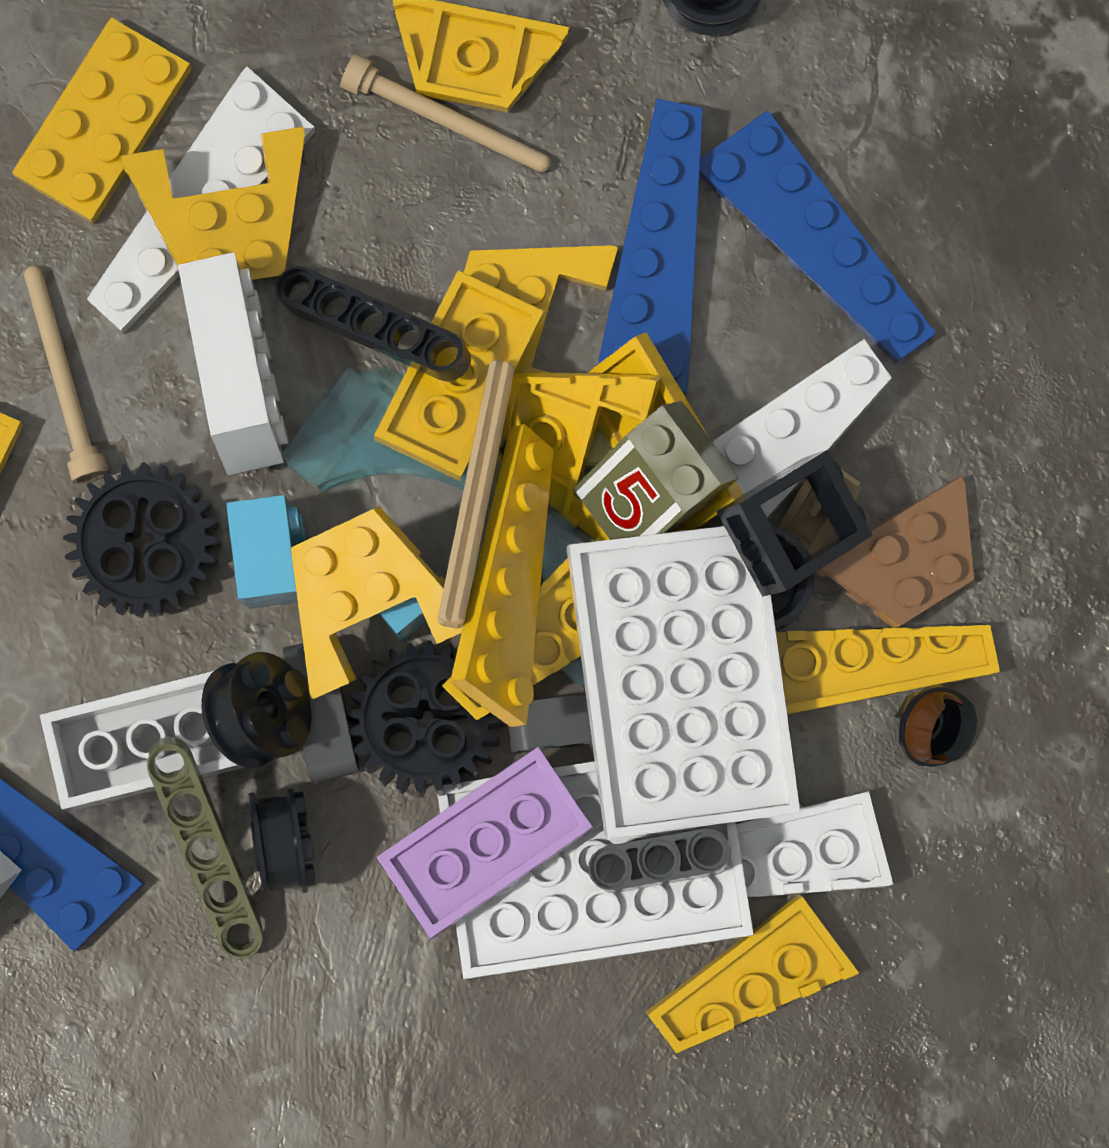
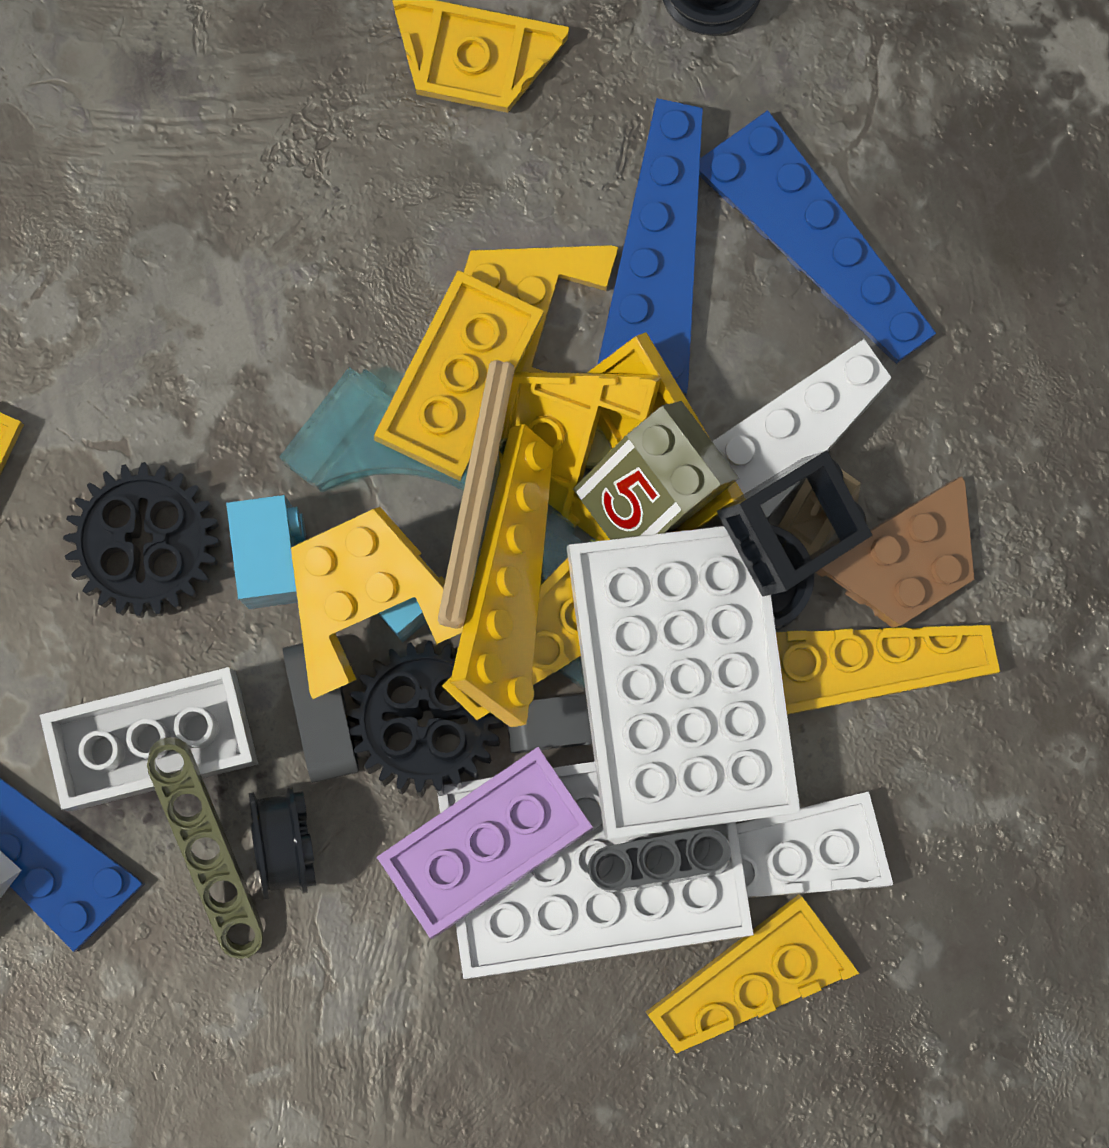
(86, 461): tan piece -> none
(100, 116): yellow plate -> none
(220, 159): white wing -> none
(233, 363): white brick -> none
(239, 220): yellow wing -> none
(256, 709): black wheel -> none
(364, 78): tan piece -> none
(383, 339): black beam -> none
(935, 726): black piece -> none

